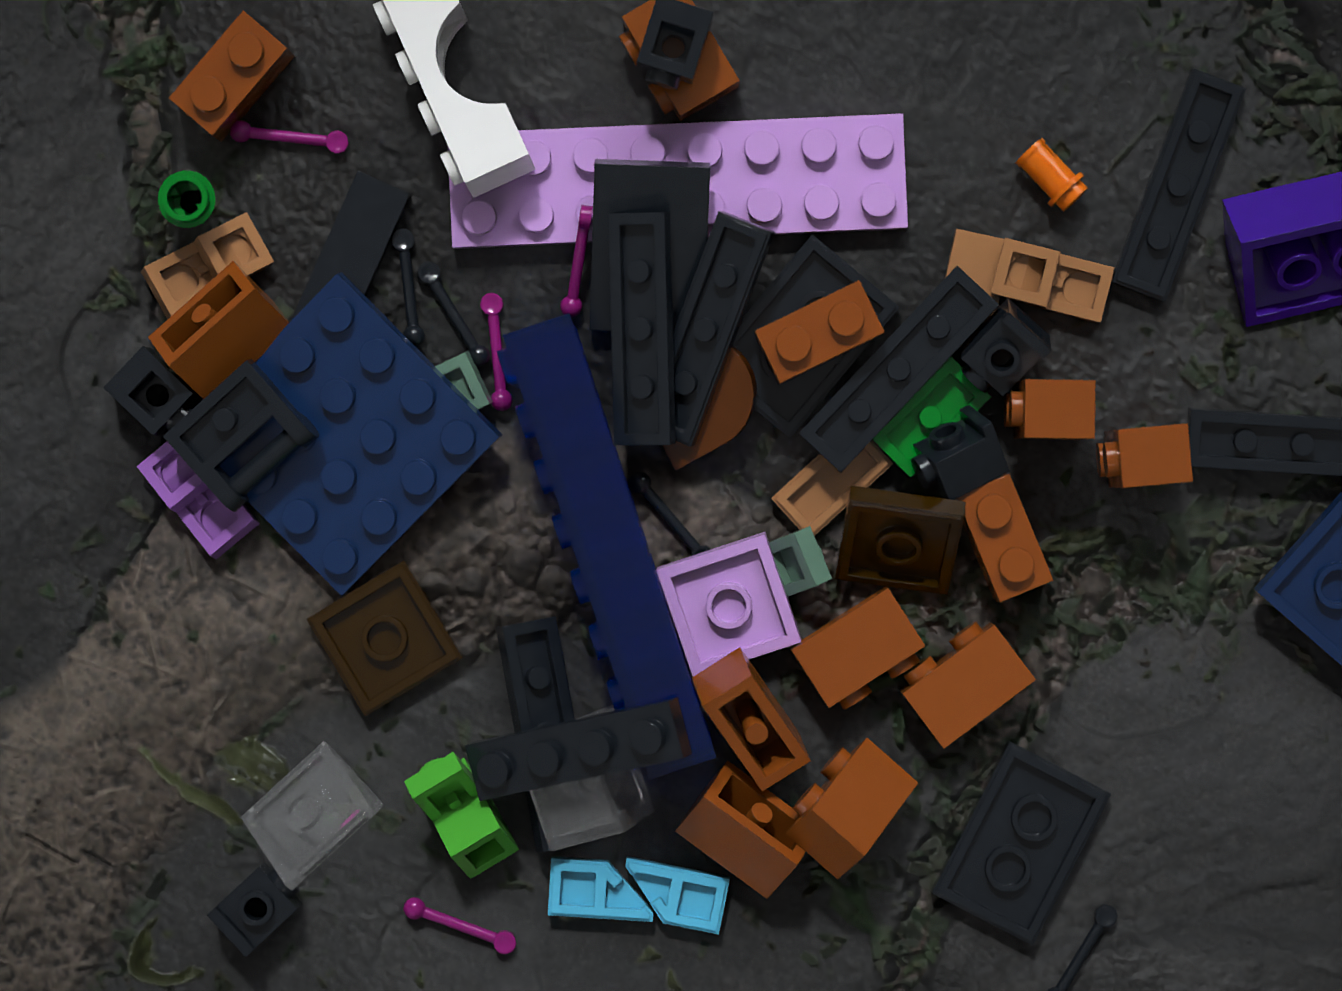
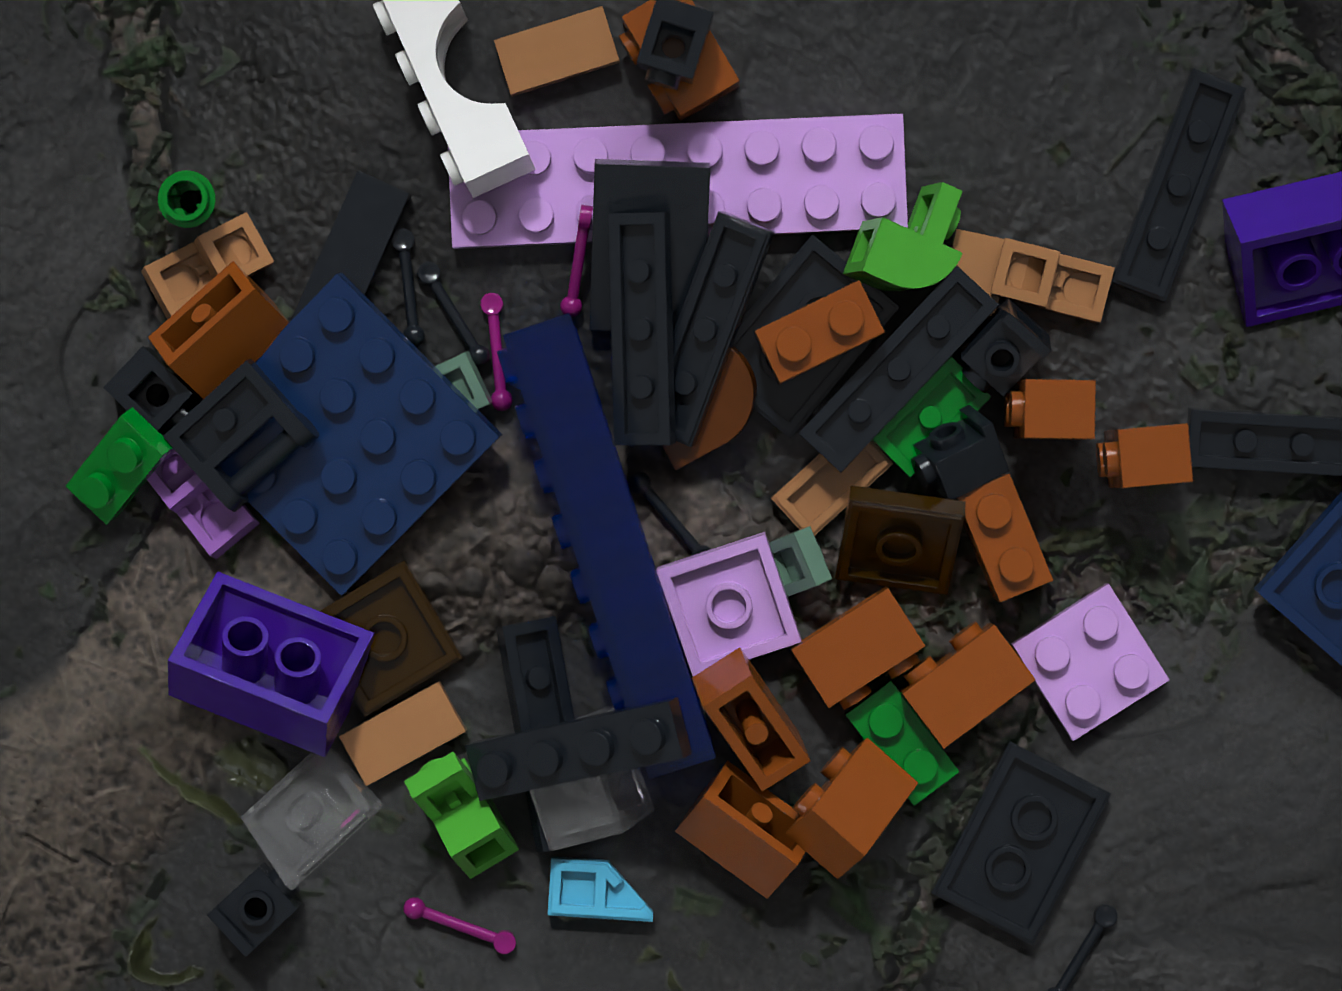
(119, 466): none -> green plate
(232, 76): dark orange brick -> none
(269, 663): none -> dark purple slope
(335, 141): magenta hinge -> none
(403, 733): none -> medium nougat tile
(556, 51): none -> medium nougat tile
(682, 894): medium azure tile -> none
(901, 734): none -> green plate
(909, 257): none -> bright green brick
(1052, 175): orange pin -> none
(1090, 661): none -> lavender plate

